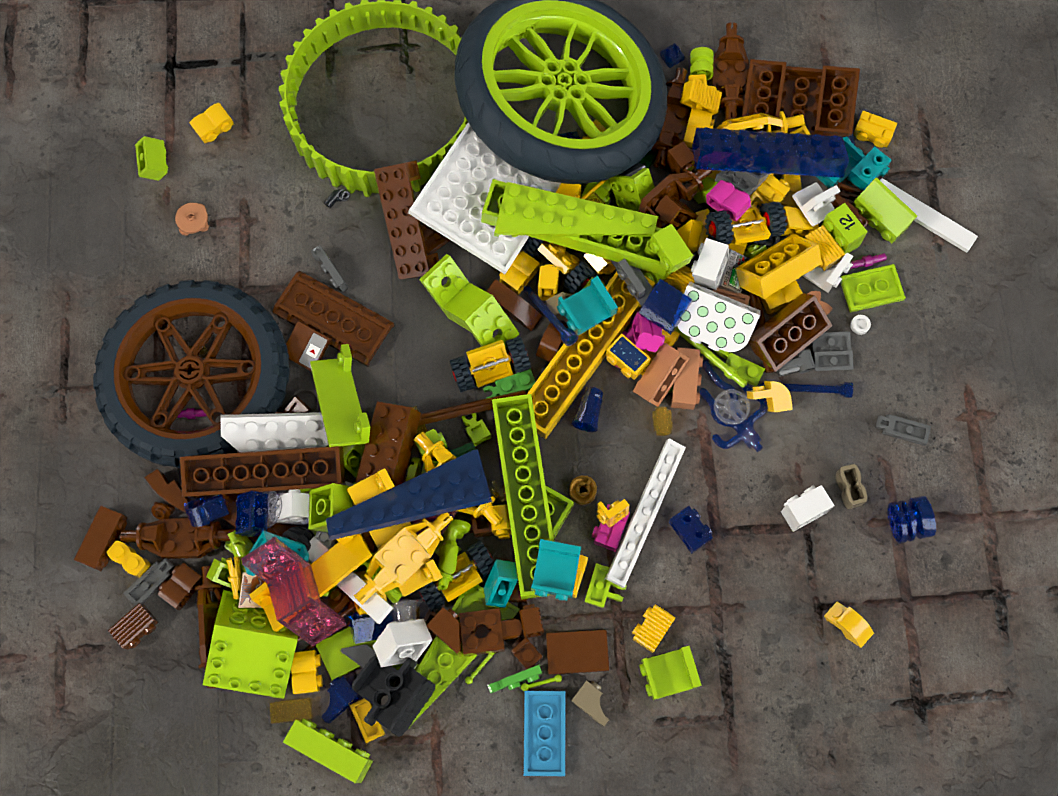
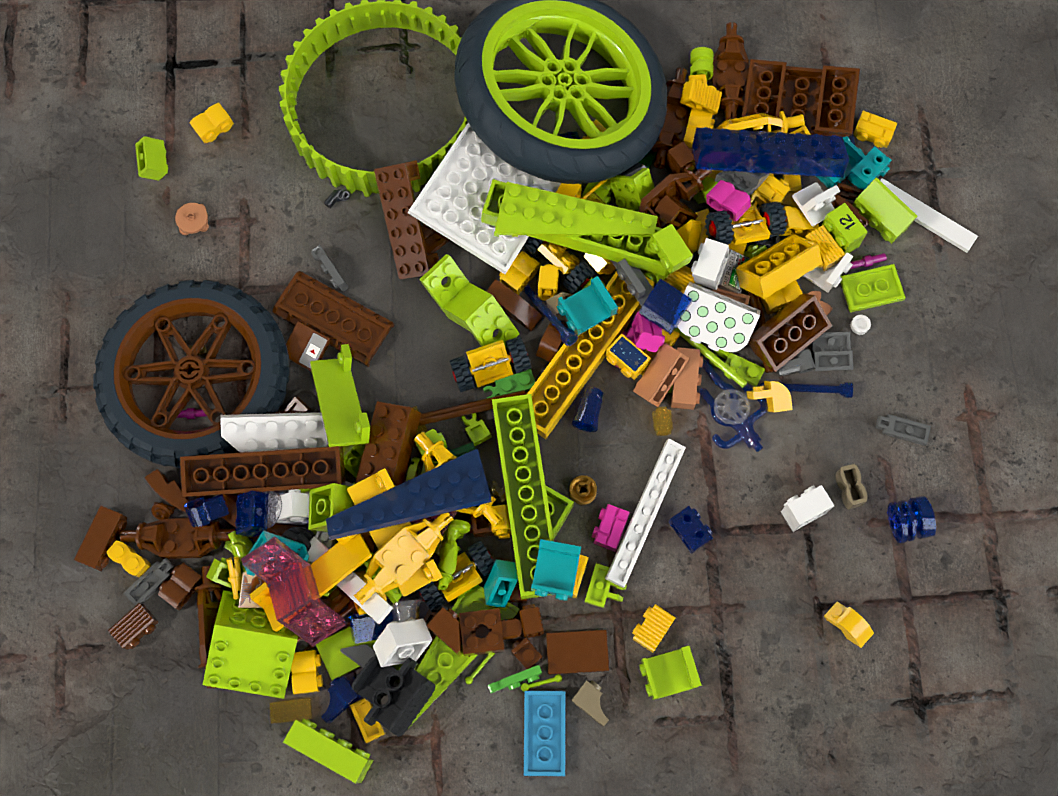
(617, 511): yellow bracket -> none
(672, 55): clear blue tile -> none

